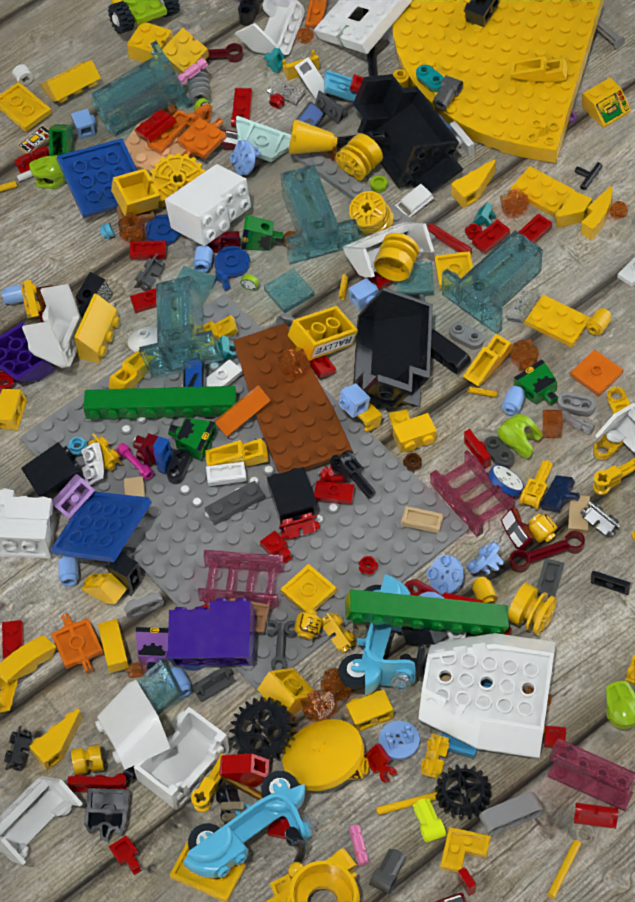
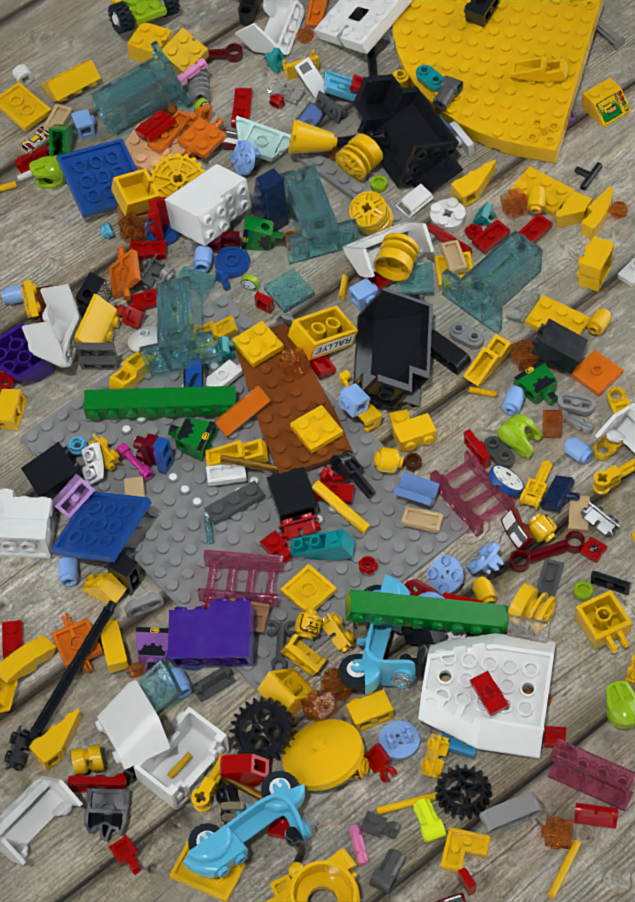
(59, 115): none -> tan tile
(72, 670): none -> black piece
(97, 356): none -> dark grey slope
(124, 273): none -> orange plate
(131, 315): none -> red plate
(158, 216): none -> red bracket
(167, 274): none -> light grey plate
(182, 467): black beam -> none
(186, 758): none -> yellow piece
(209, 531): none -> clear light blue piece
(248, 463): none -> pearl gold bar
(257, 344): none -> yellow plate
(264, 302): none -> red tile
(270, 199): none -> dark blue wedge
(302, 655): none -> yellow hinge
(316, 429): none -> yellow plate
(324, 546): none -> teal slope
(341, 507): none -> yellow piece
(344, 377): none -> yellow hand
(377, 825): none -> dark grey plate
(387, 460): none -> yellow head
(417, 489): none -> medium blue panel
(450, 206): none -> white plate
(454, 257): none -> tan tile
(489, 693): none -> red plate
(529, 629): none -> clear plate
(536, 199): none -> yellow brick
(557, 833): none -> clear orange brick
(559, 345): none -> black brick
(578, 450): none -> light blue brick
(583, 591): none -> lime tile
(593, 549): none -> red tile
(595, 263): none -> yellow piece
(604, 621): none -> yellow hinge

